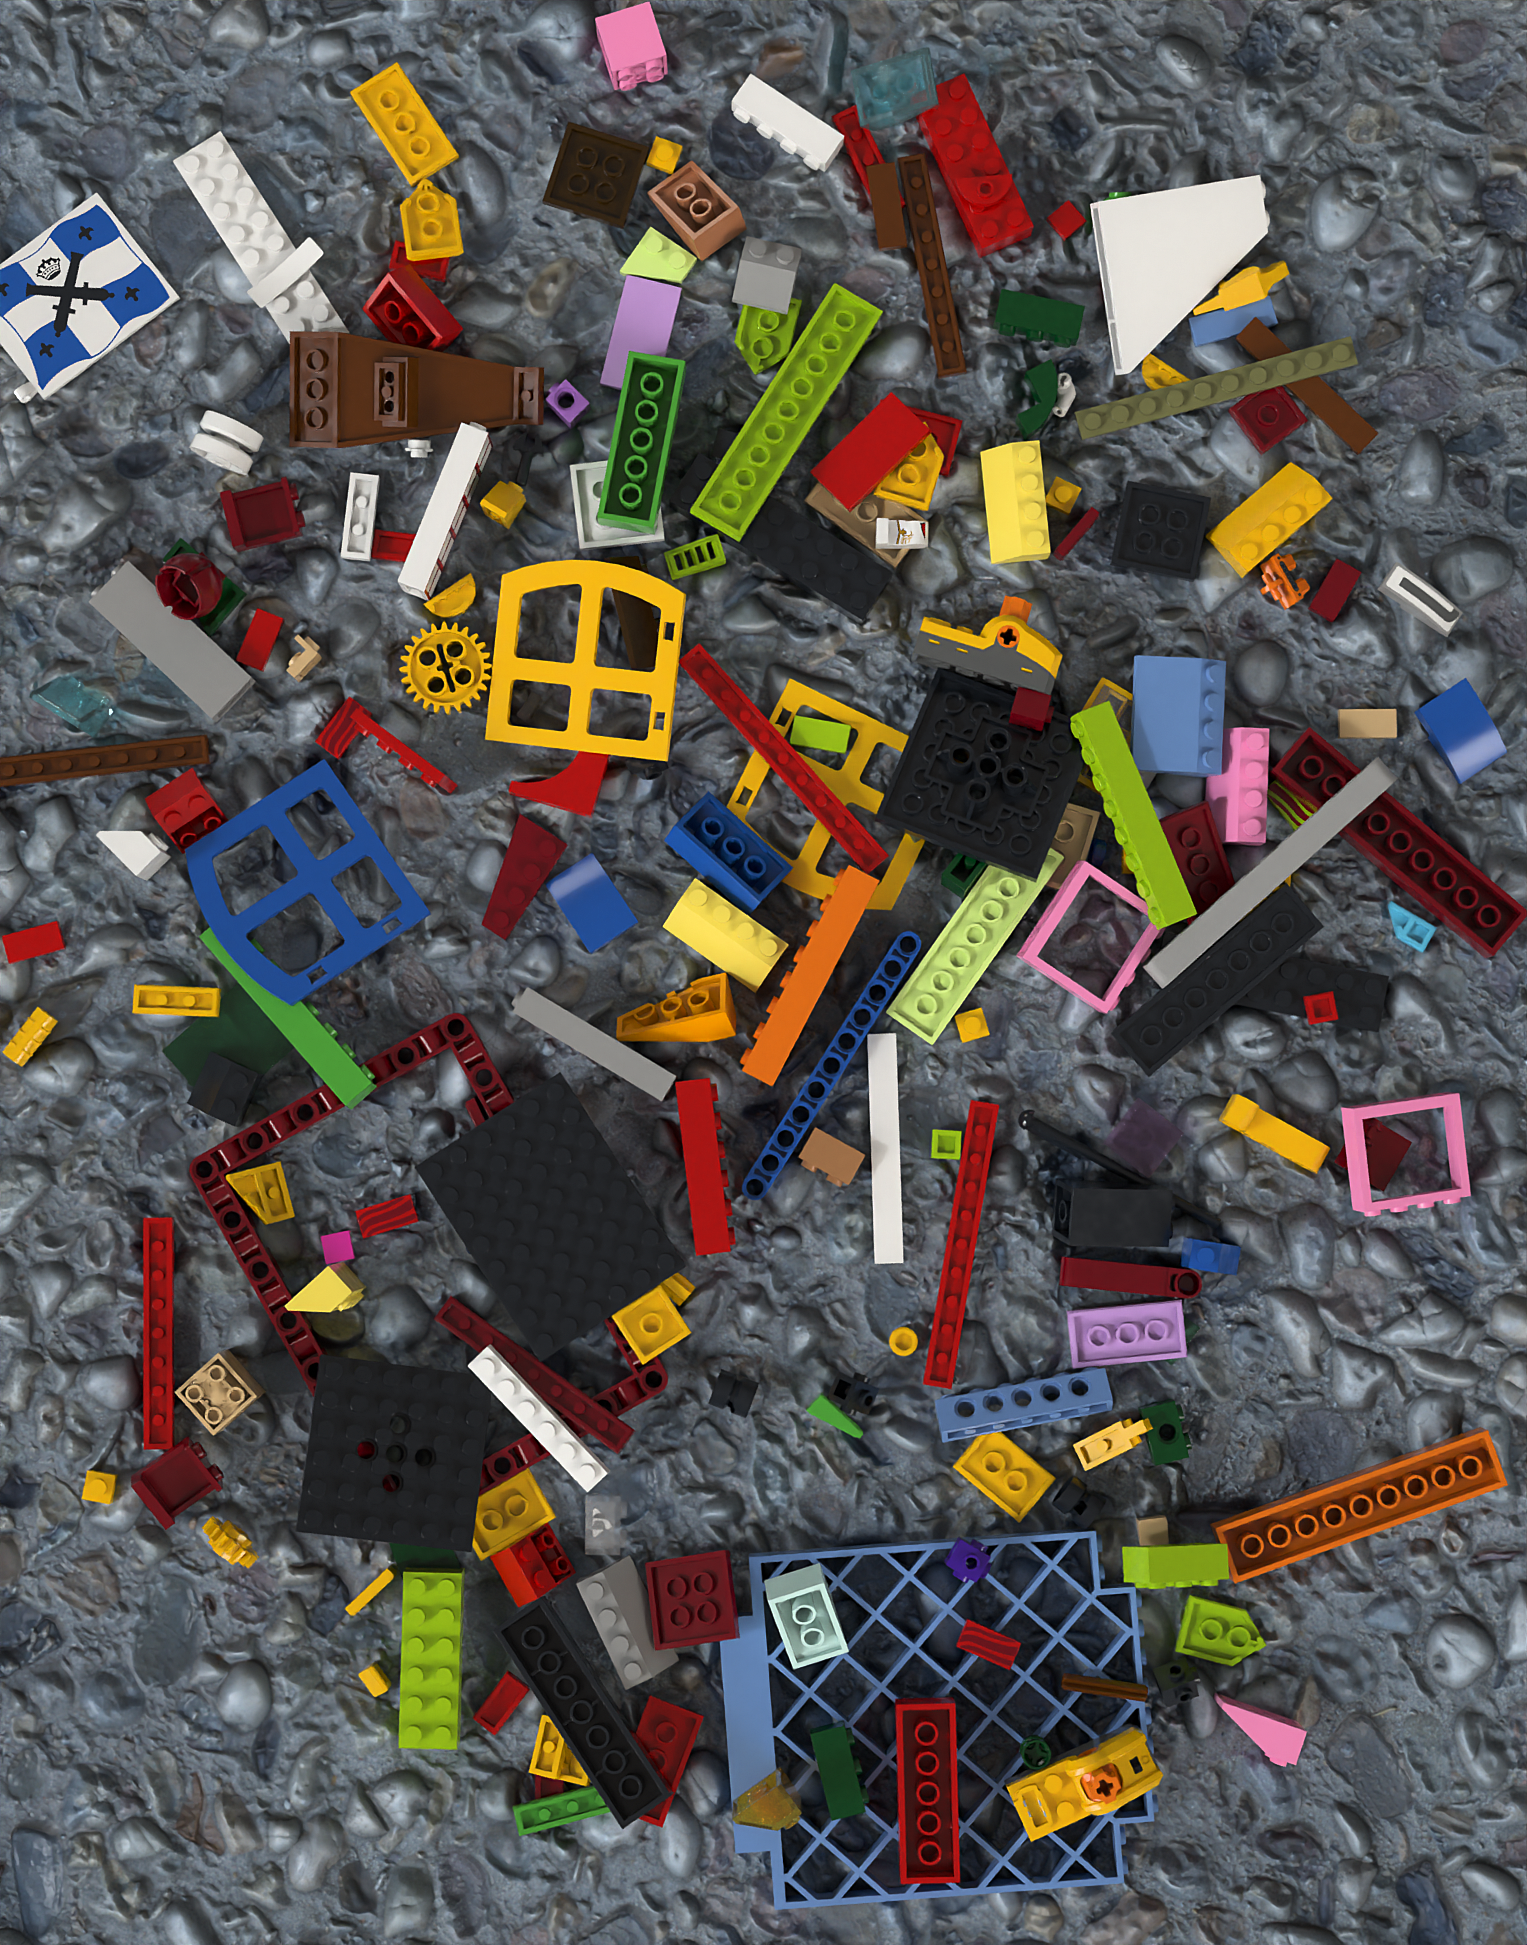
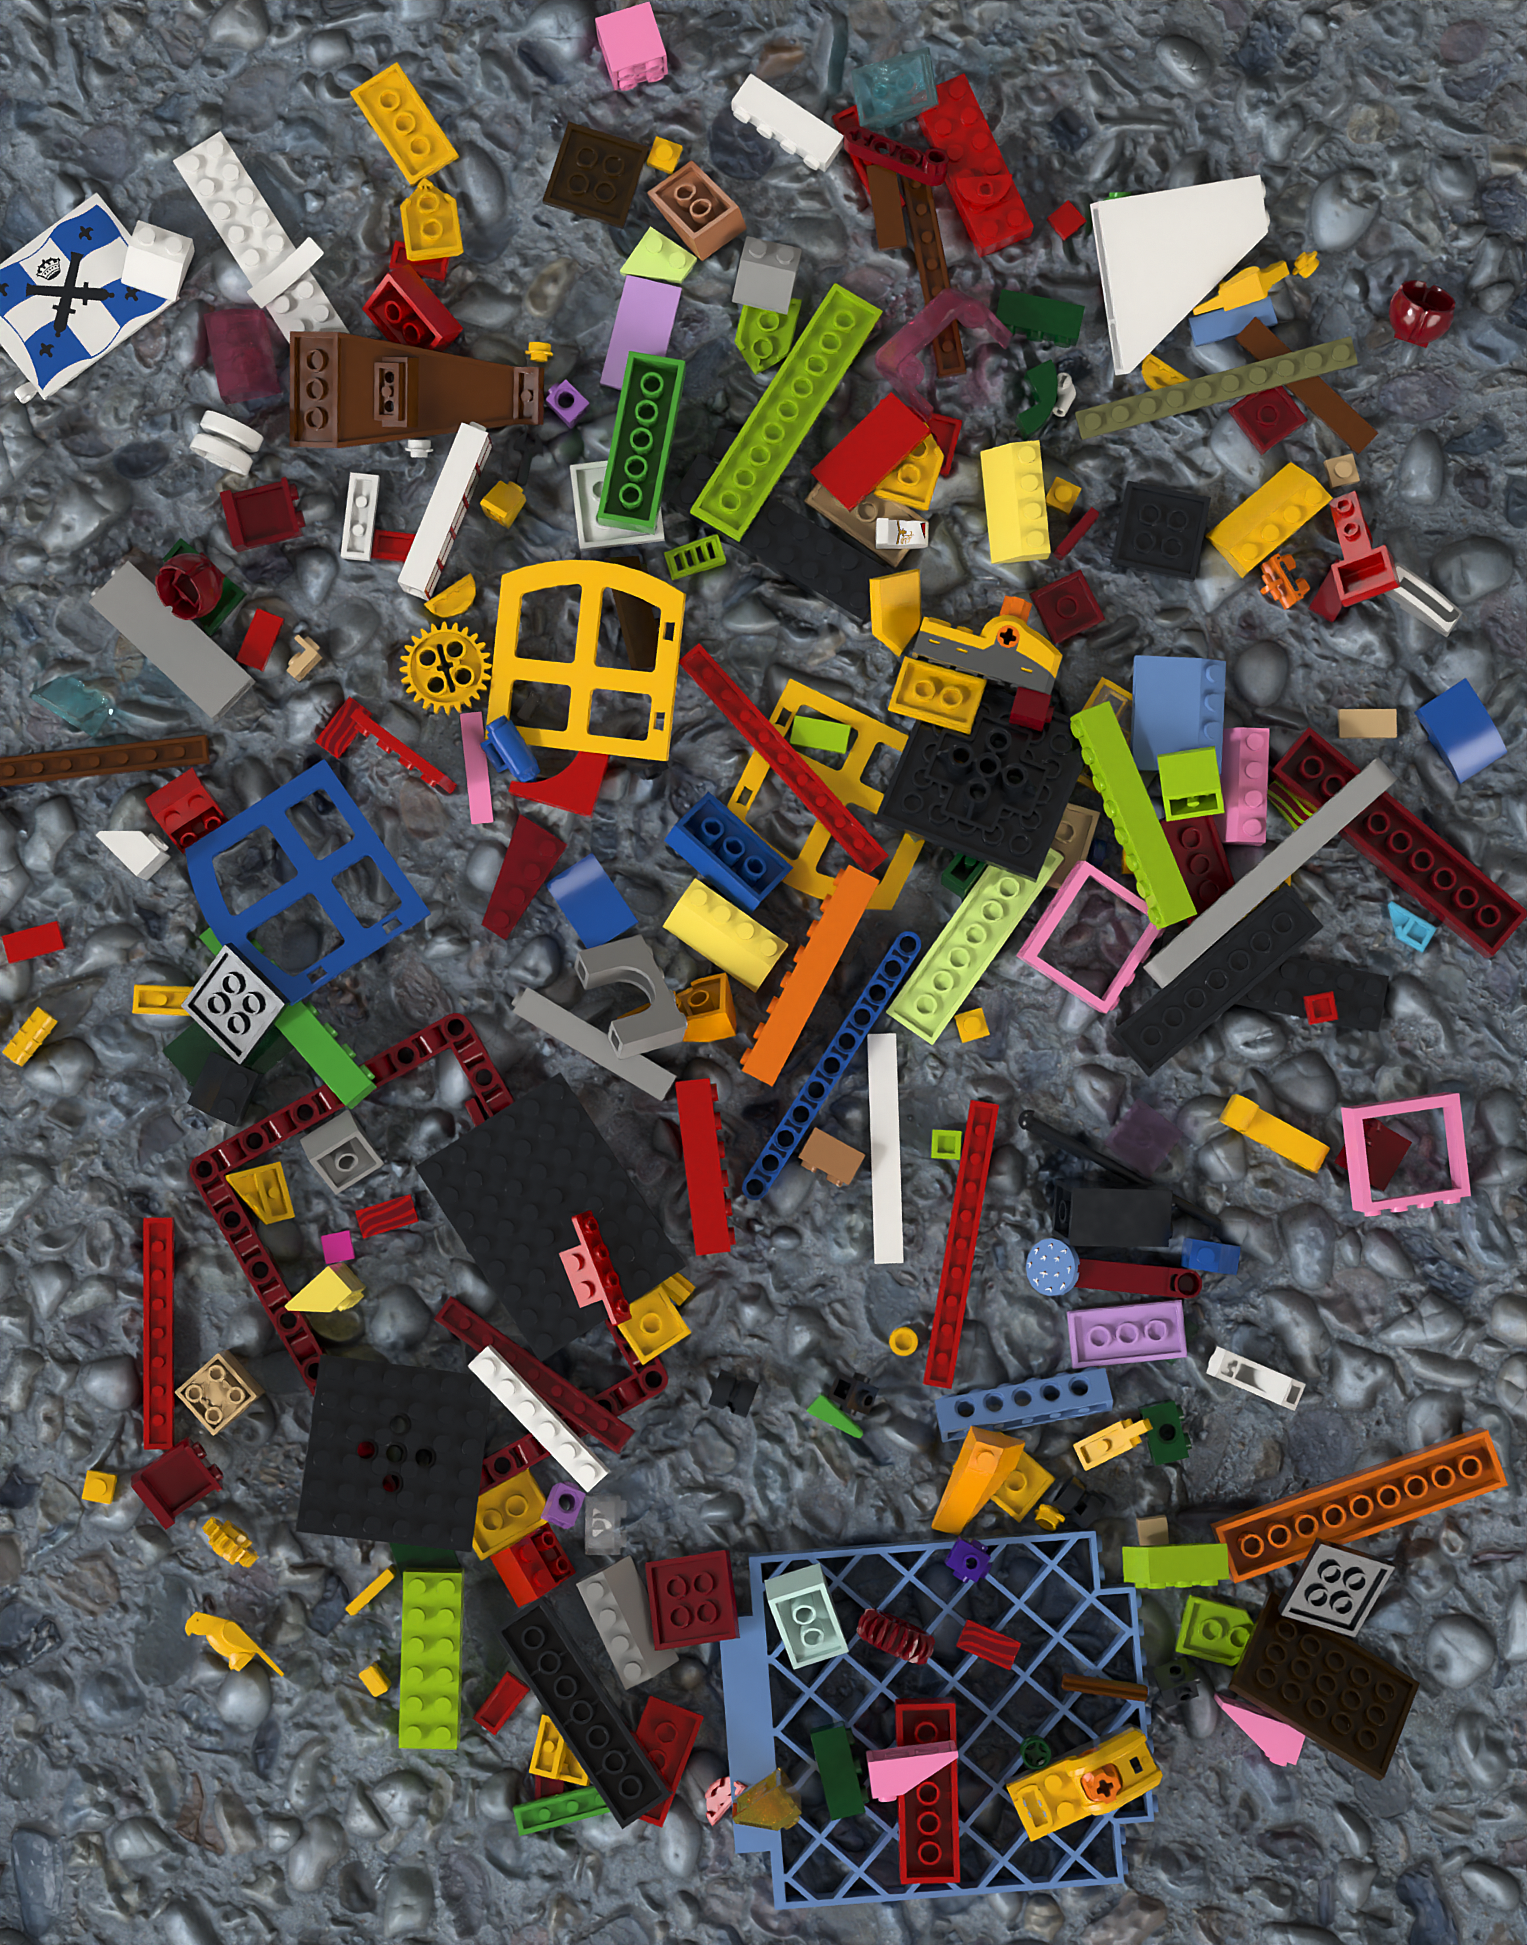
(157, 260): none -> white slope
(227, 1639): none -> yellow animal
(235, 1003): none -> plate
(242, 354): none -> clear pink slope
(341, 1152): none -> light grey slope
(476, 768): none -> bright pink sticker
(509, 750): none -> blue piece
(539, 351): none -> yellow plate
(554, 1513): none -> medium lavender brick
(592, 1271): none -> red bracket
(633, 962): none -> light grey arch
(719, 1798): none -> plate
(895, 1636): none -> dark red gear
(896, 608): none -> yellow tile
(898, 358): none -> clear pink windscreen
(902, 1768): none -> bright pink slope
(933, 161): none -> dark red beam
(937, 695): none -> yellow tile
(979, 1471): none -> light orange wedge
(1048, 1517): none -> yellow plate
(1052, 1267): none -> medium blue tile
(1067, 607): none -> dark red tile
(1190, 783): none -> lime slope
(1255, 1378): none -> white arch
(1306, 264): none -> yellow plate
(1325, 1688): none -> dark brown plate
(1336, 1587): none -> plate
(1341, 471): none -> tan plate
(1364, 570): none -> red plate
(1420, 312): none -> dark red piece

